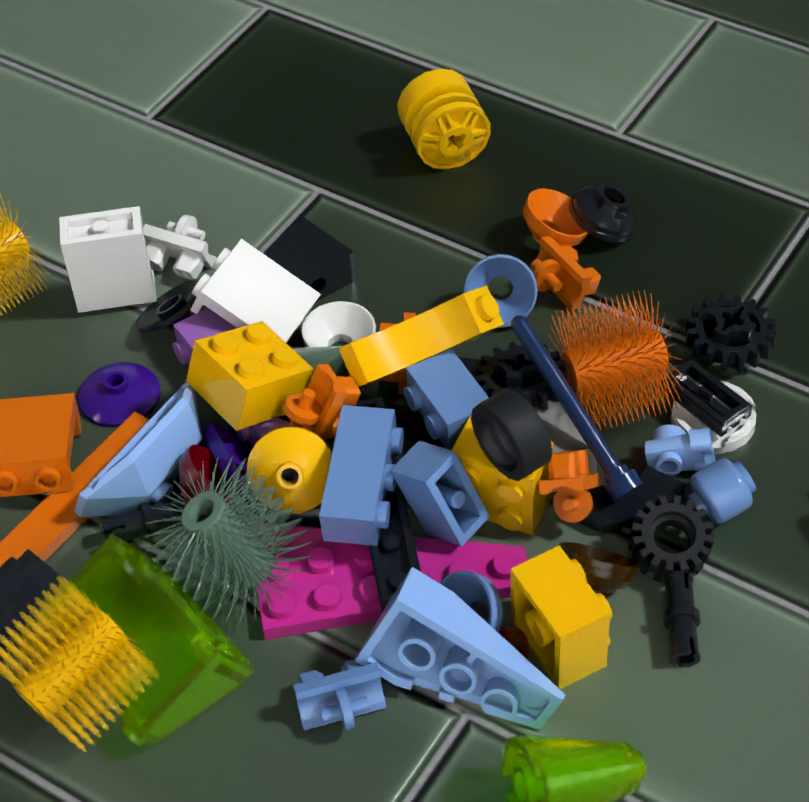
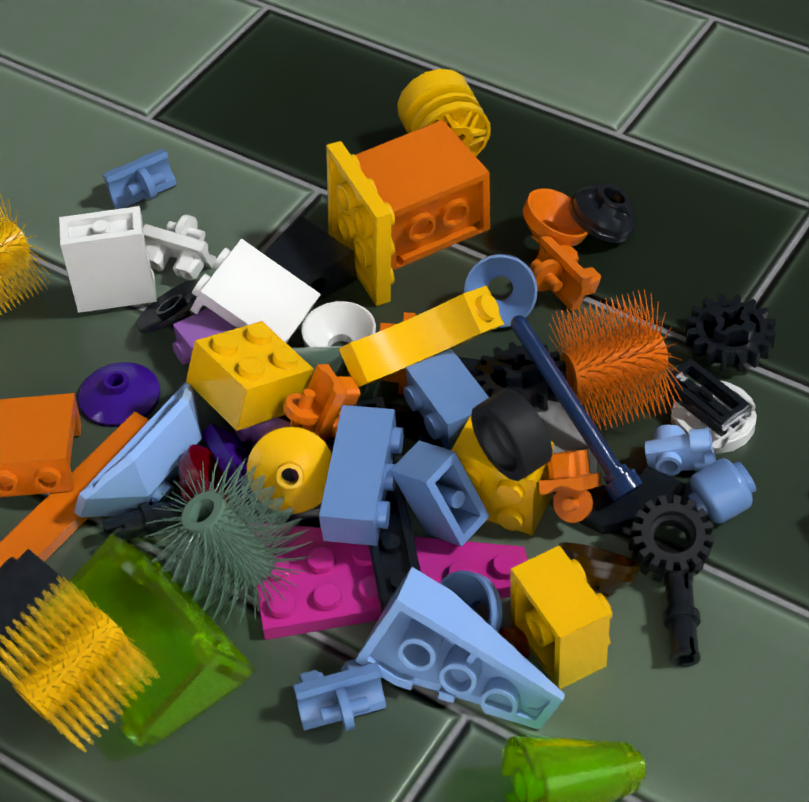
(139, 179): none -> medium blue hips
(360, 221): none -> yellow plate
(433, 188): none -> orange container

